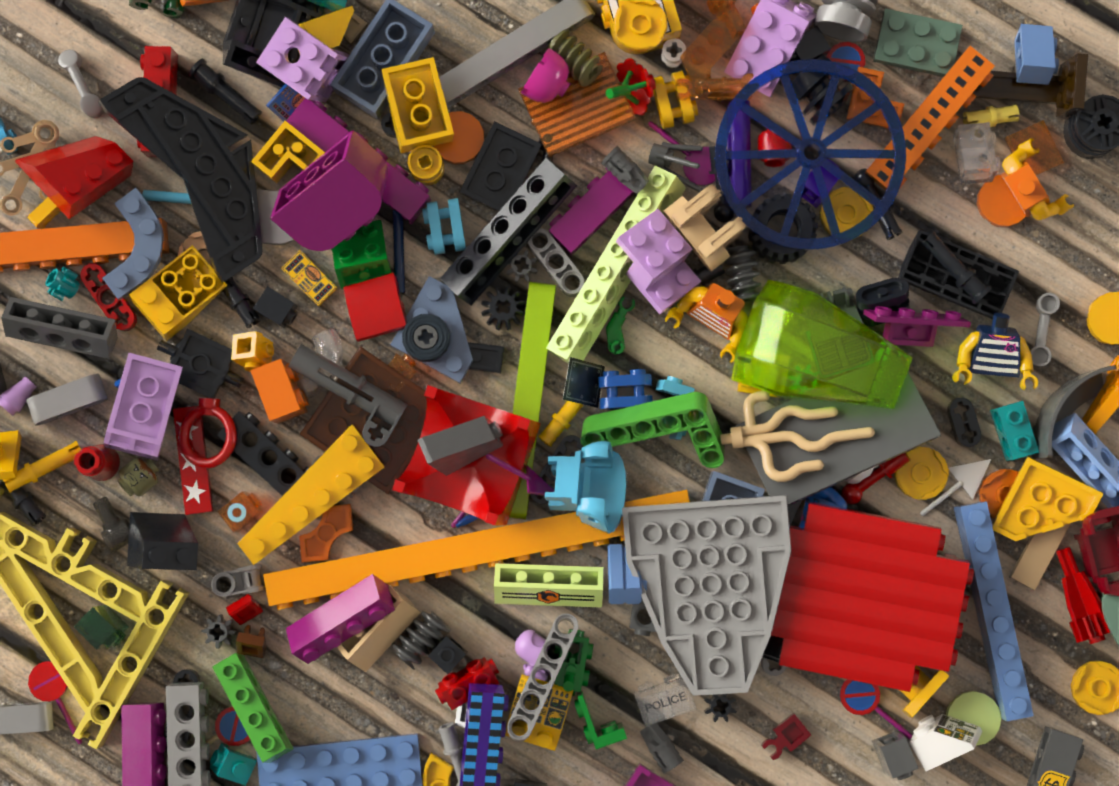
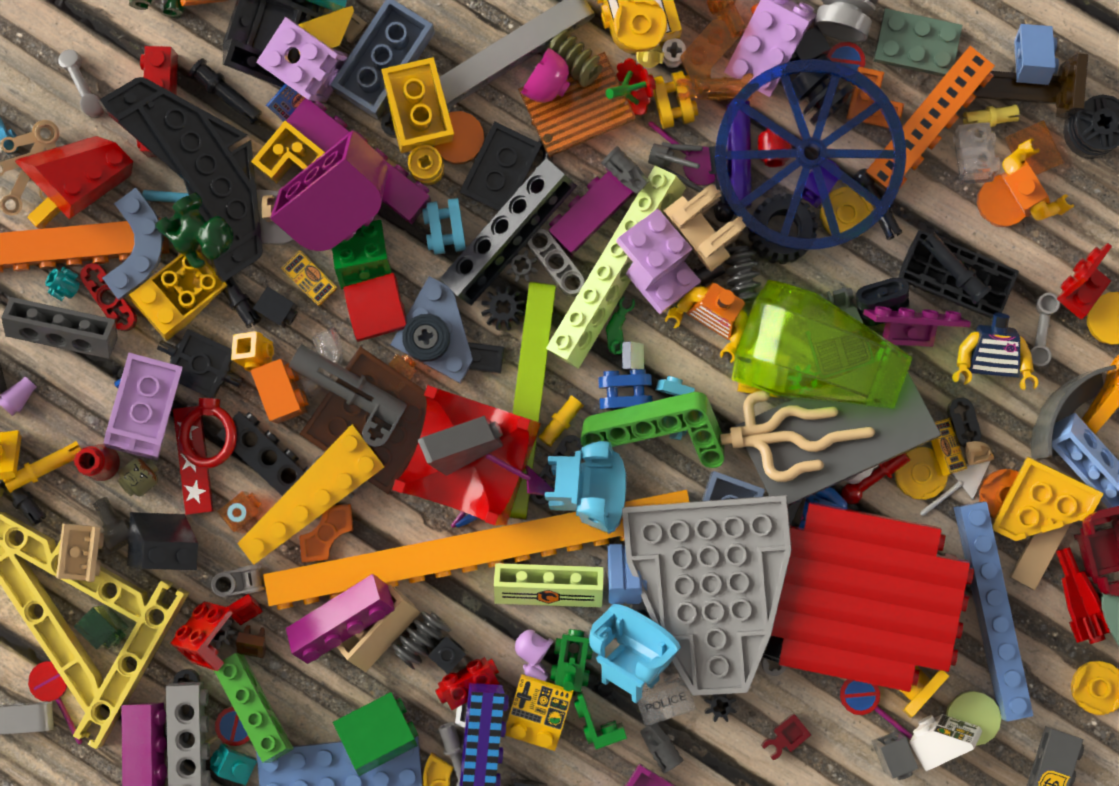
(66, 399): light grey beam -> none
(79, 552): none -> tan bracket
(189, 228): none -> dark green animal
(194, 637): none -> red bracket
(268, 203): none -> tan tile
(376, 733): none -> green brick
(398, 245): dark blue bar -> none
(545, 663): light grey beam -> none
(582, 382): black sticker -> none
(632, 355): none -> tile
(643, 651): none -> medium azure piece
(650, 58): none -> light yellow plate
(948, 449): none -> tile
(977, 453): none -> tan tile
(1014, 431): teal brick -> none
(1086, 285): none -> red bracket

